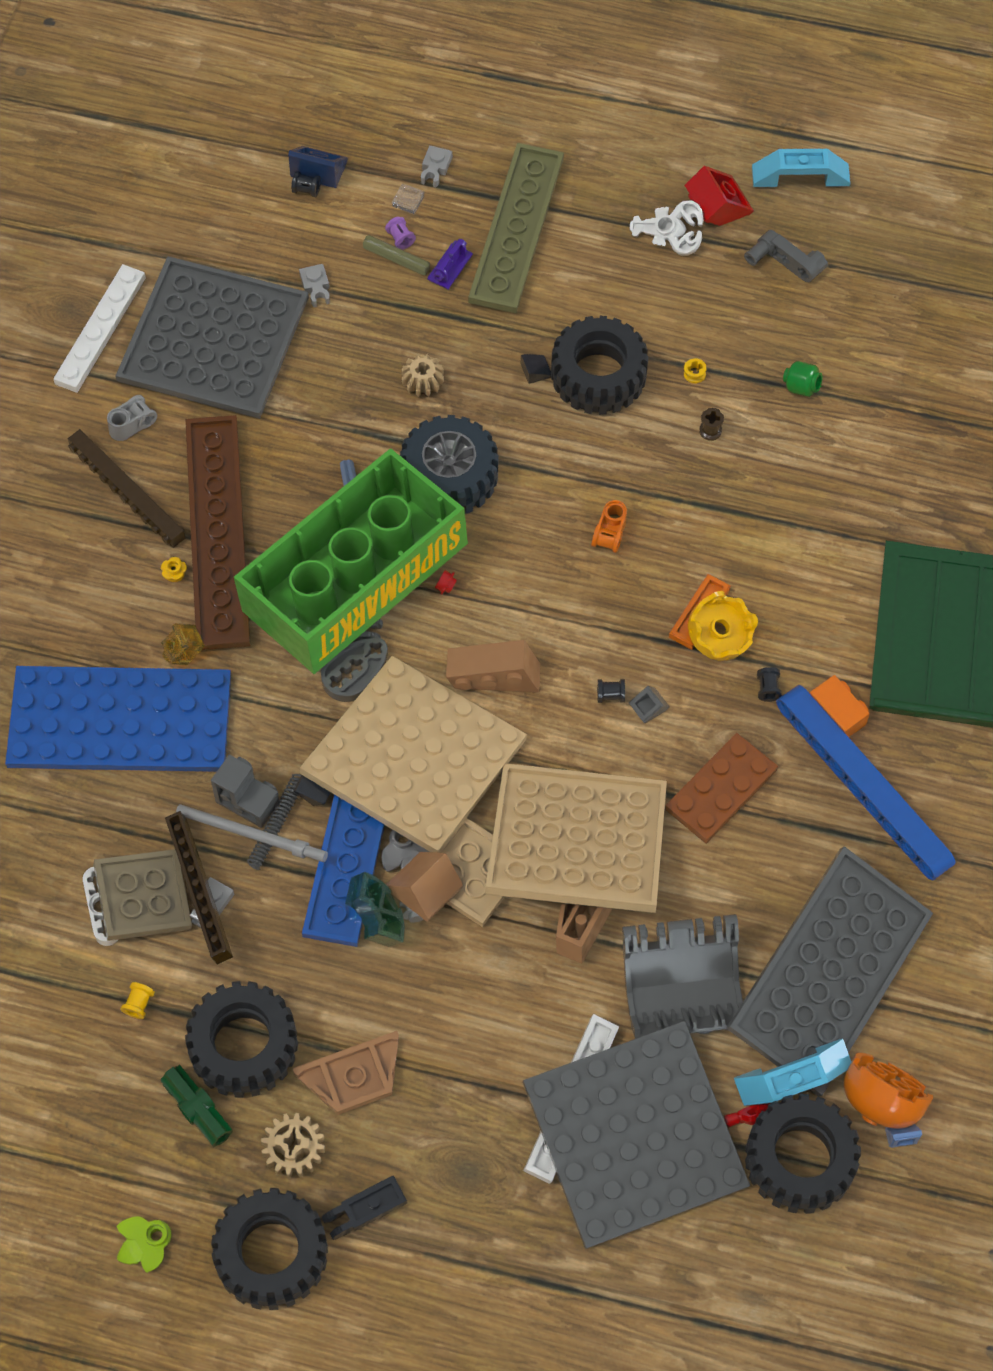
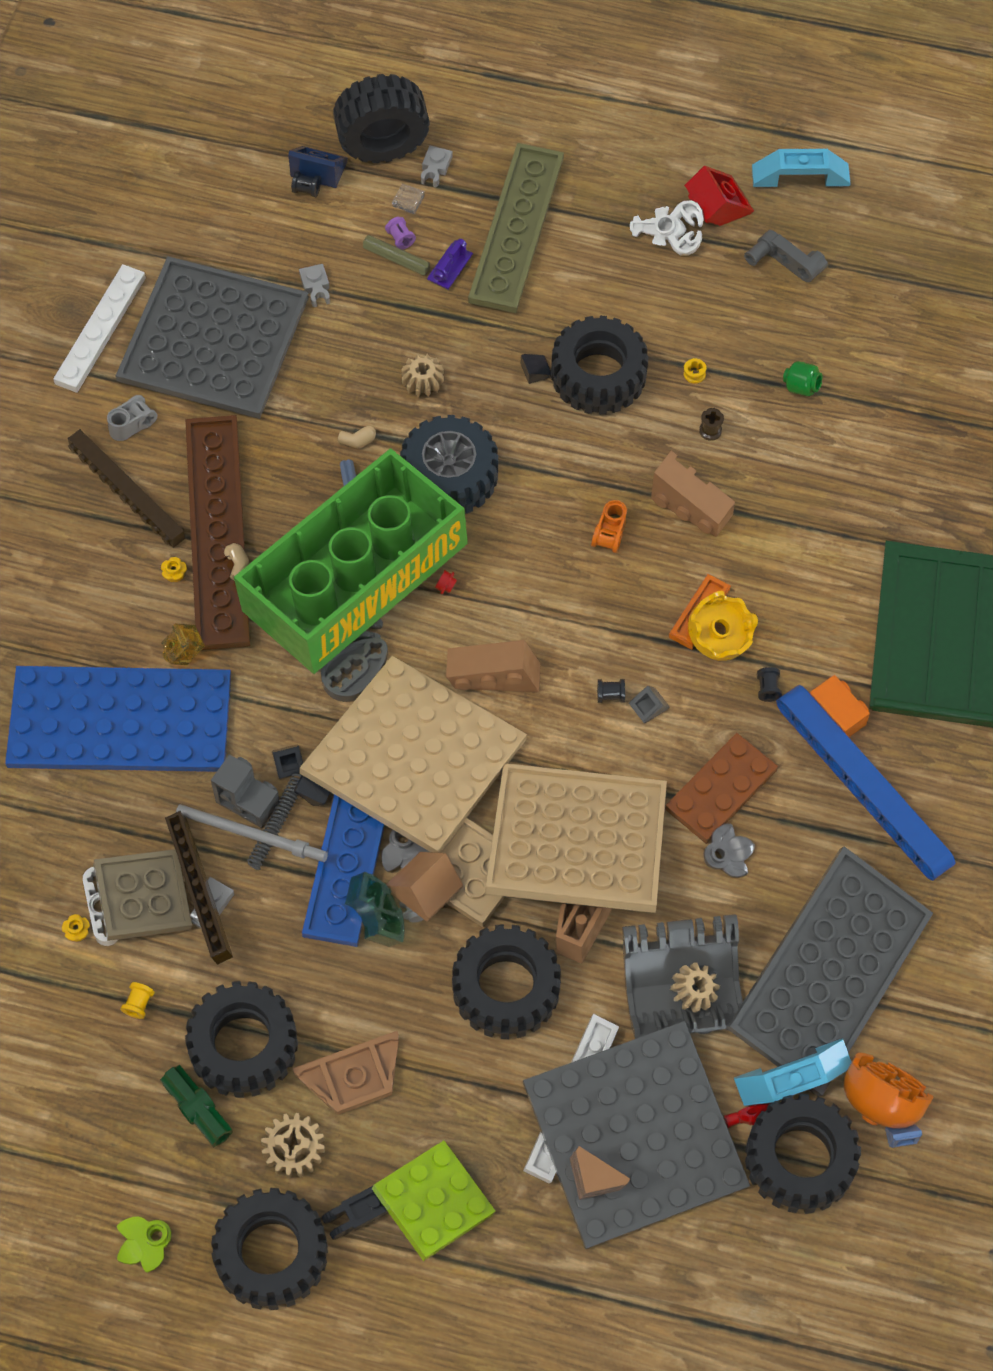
(78, 934): none -> yellow plate
(238, 556): none -> tan arm
(287, 760): none -> black slope
(358, 439): none -> tan arm
(381, 118): none -> black tyre
(433, 1200): none -> lime plate
(506, 946): none -> black tyre
(594, 1176): none -> medium nougat slope
(689, 497): none -> medium nougat wedge
(706, 988): none -> tan gear
(732, 849): none -> flat silver plate

